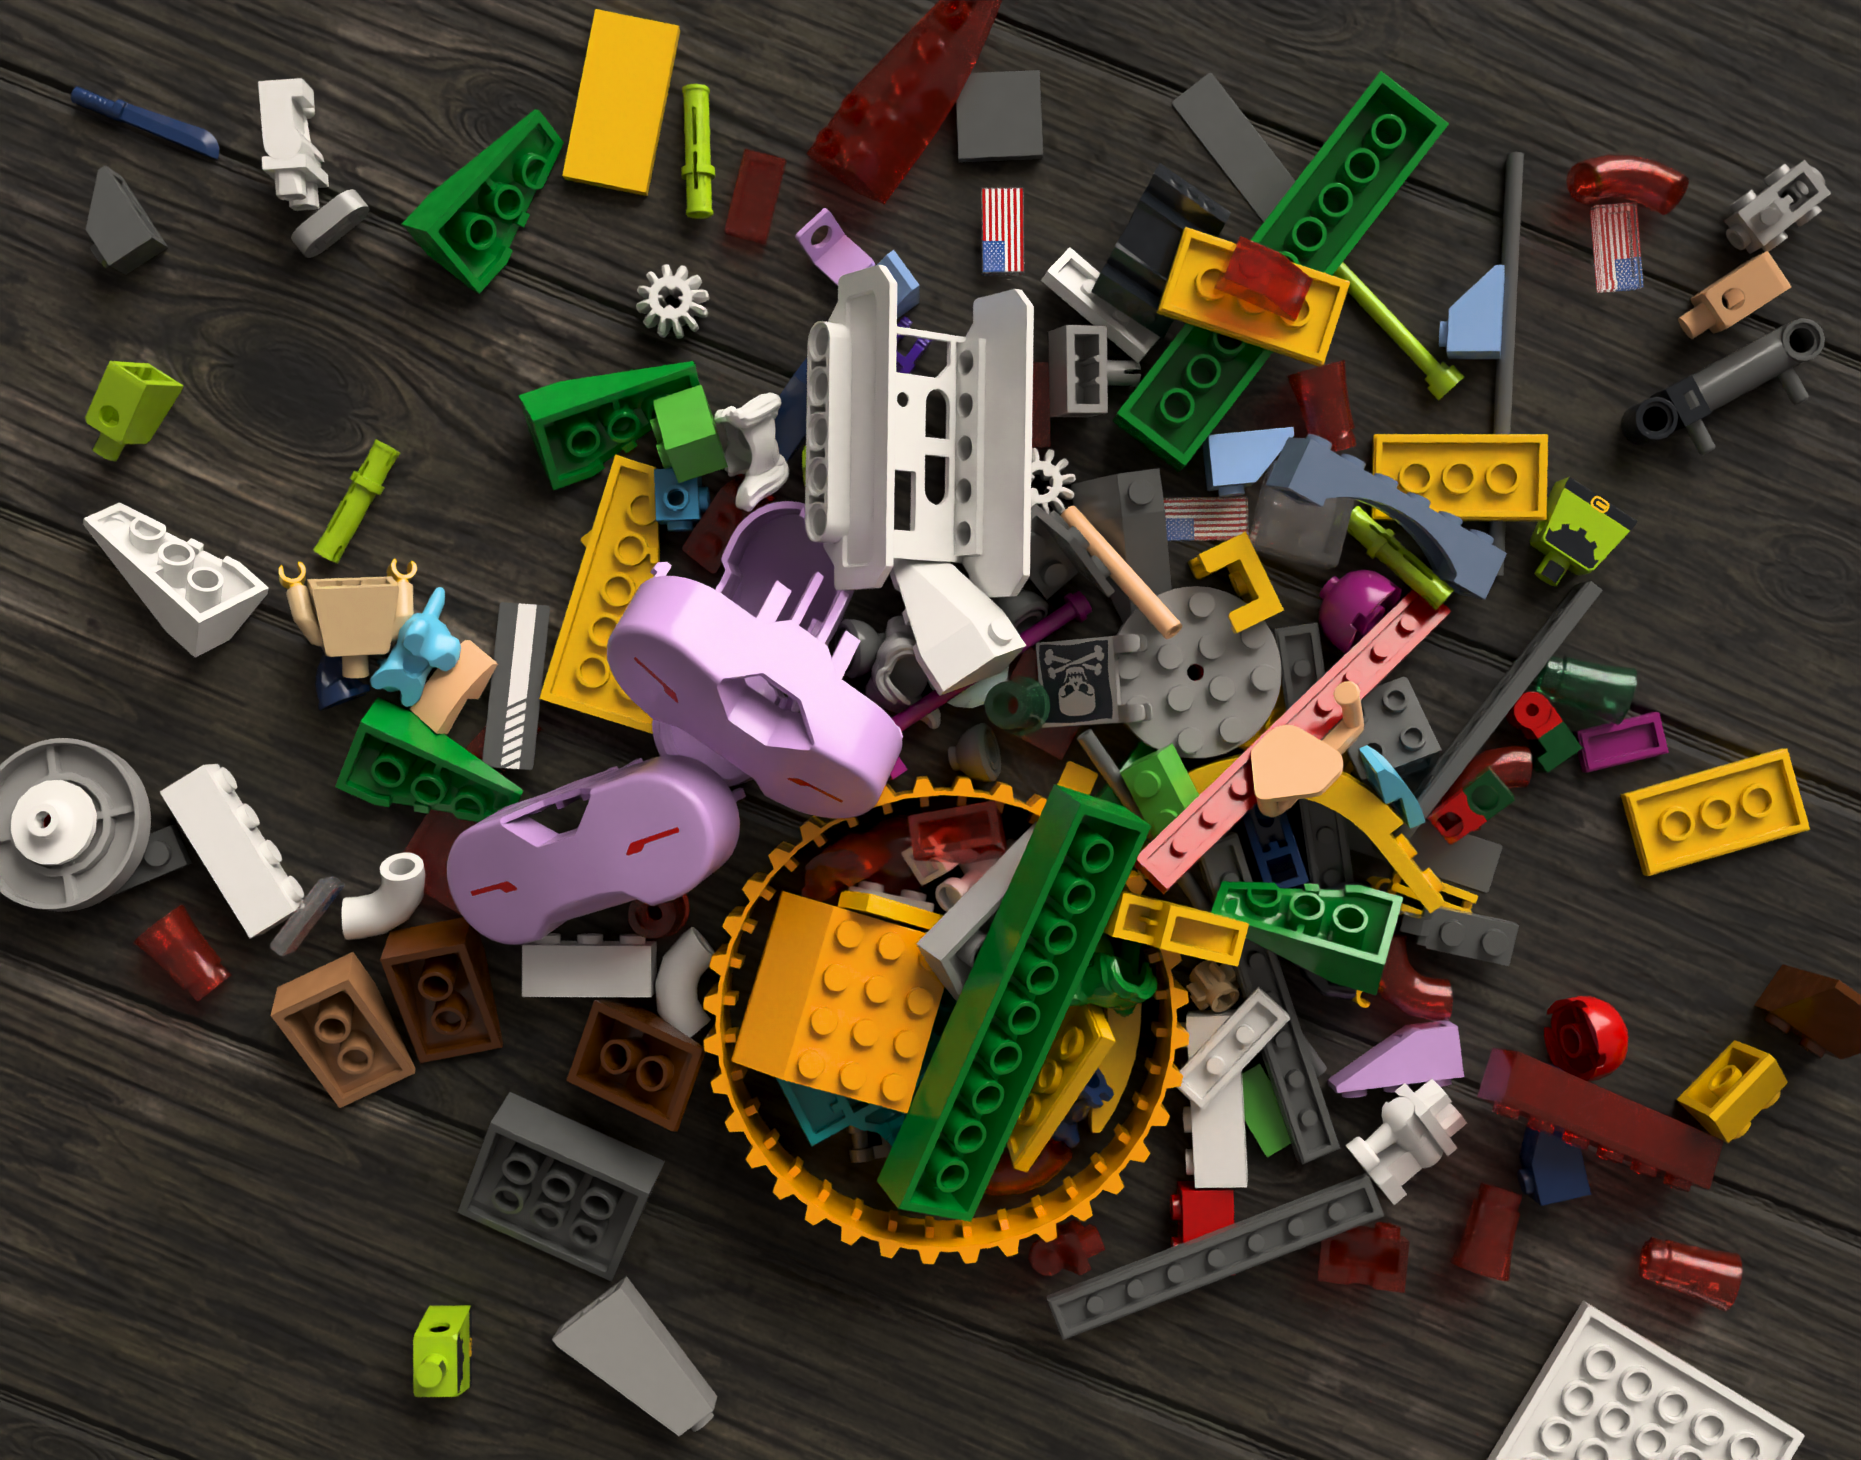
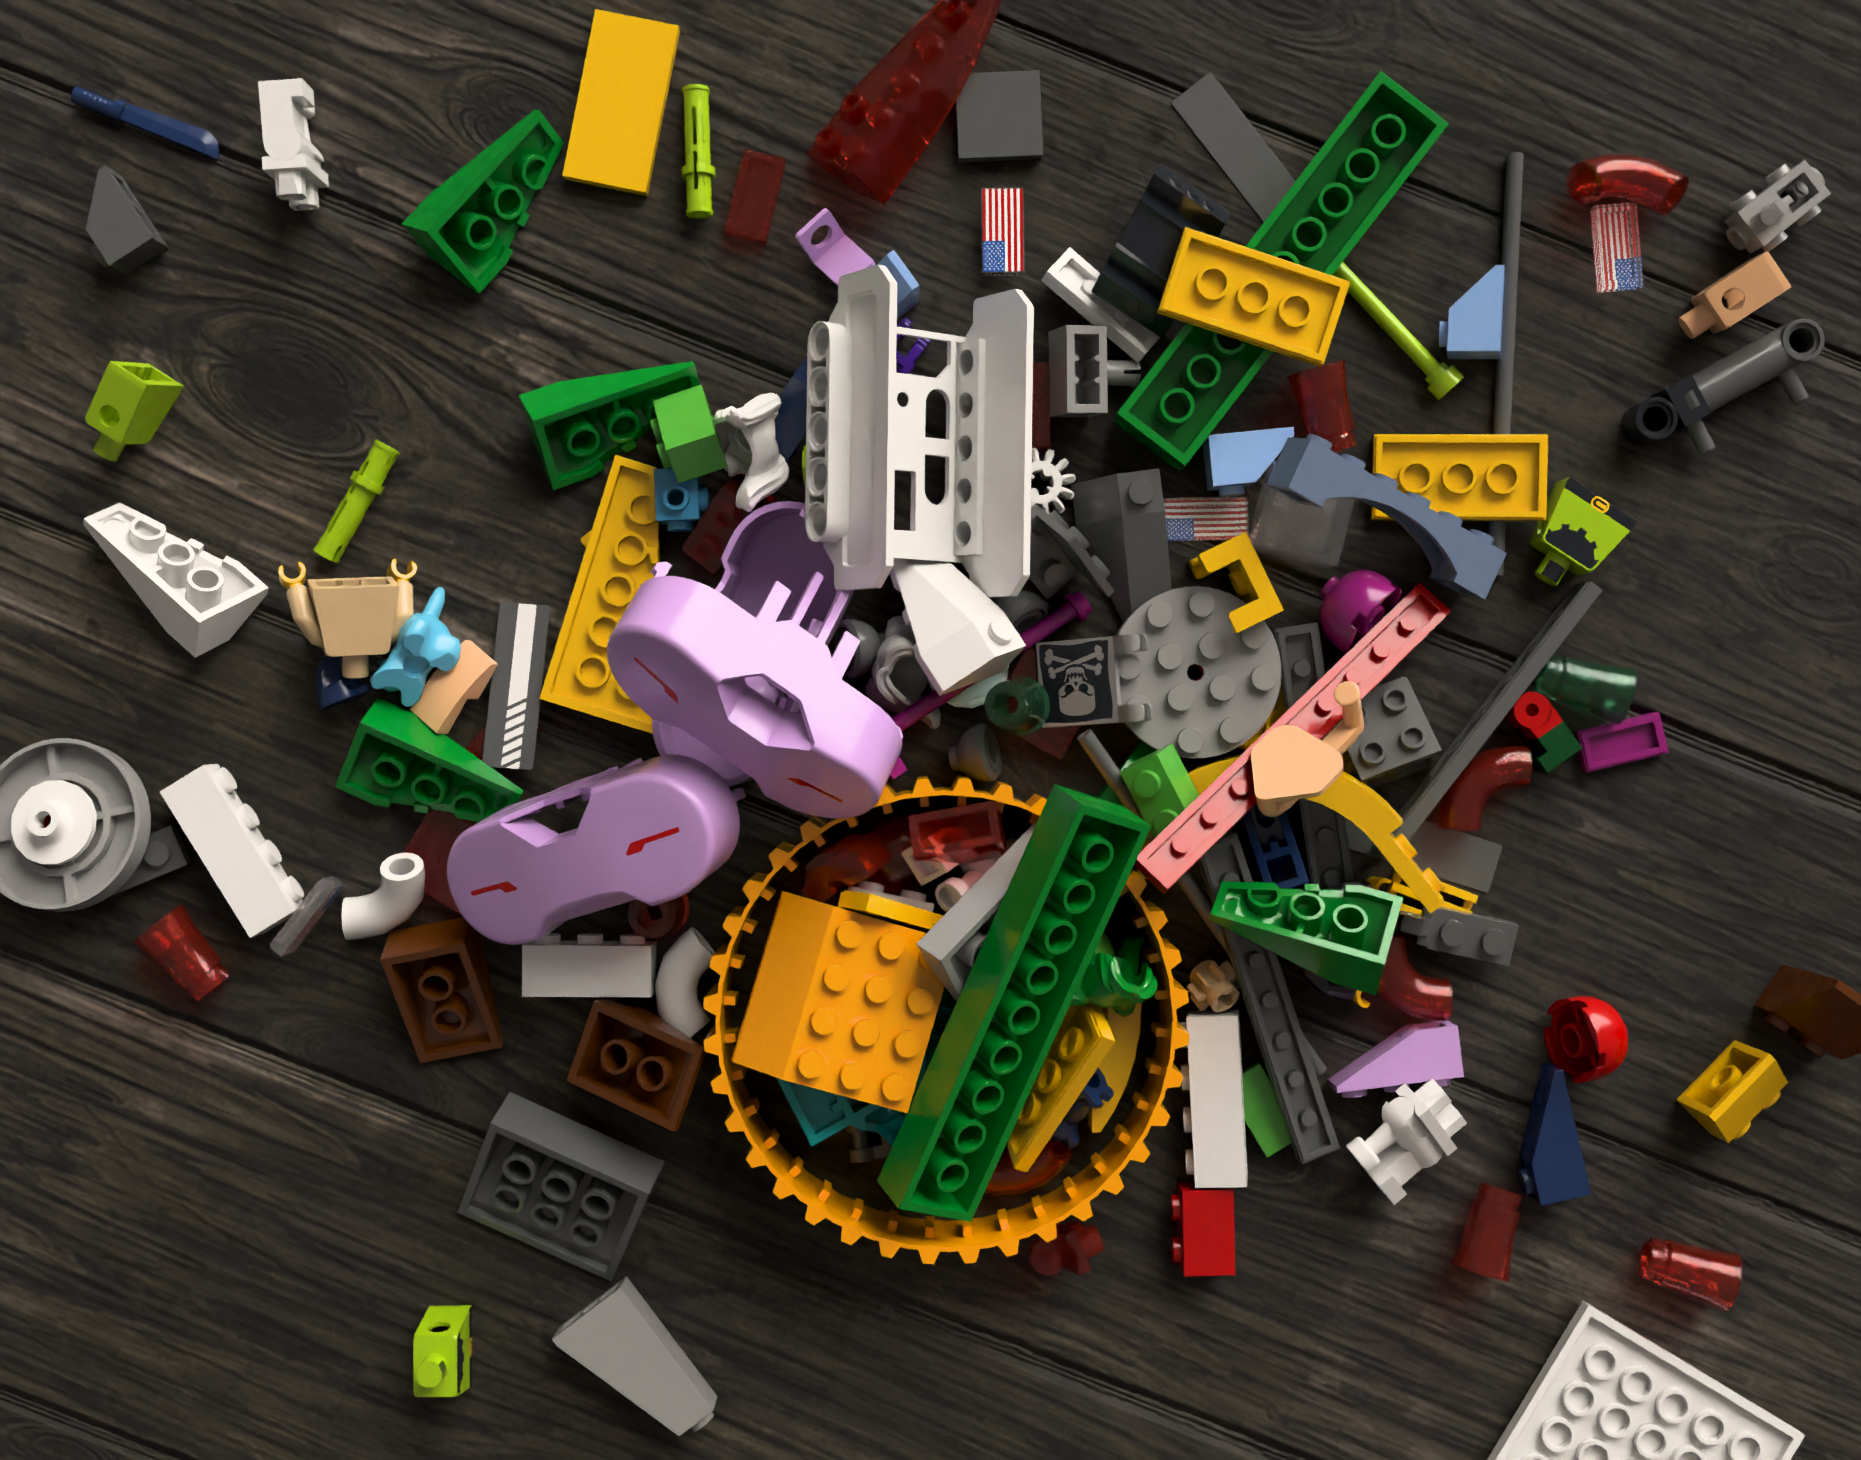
(330, 223): light grey beam -> none
(342, 1030): medium nougat slope -> none
(668, 316): white gear -> none
(1078, 778): yellow sticker -> none
(1124, 575): light nougat piece -> none
(1177, 928): yellow slope -> none
(1215, 1256): dark grey tile -> none
(1231, 1048): white tile -> none
(1264, 278): clear red slope -> none
(1366, 1257): clear red cylinder -> none
(1391, 786): medium azure slope -> none
(1395, 556): lime pin -> none
(1471, 806): leg -> none
(1599, 1119): clear red brick -> none
(1715, 812): yellow tile -> none

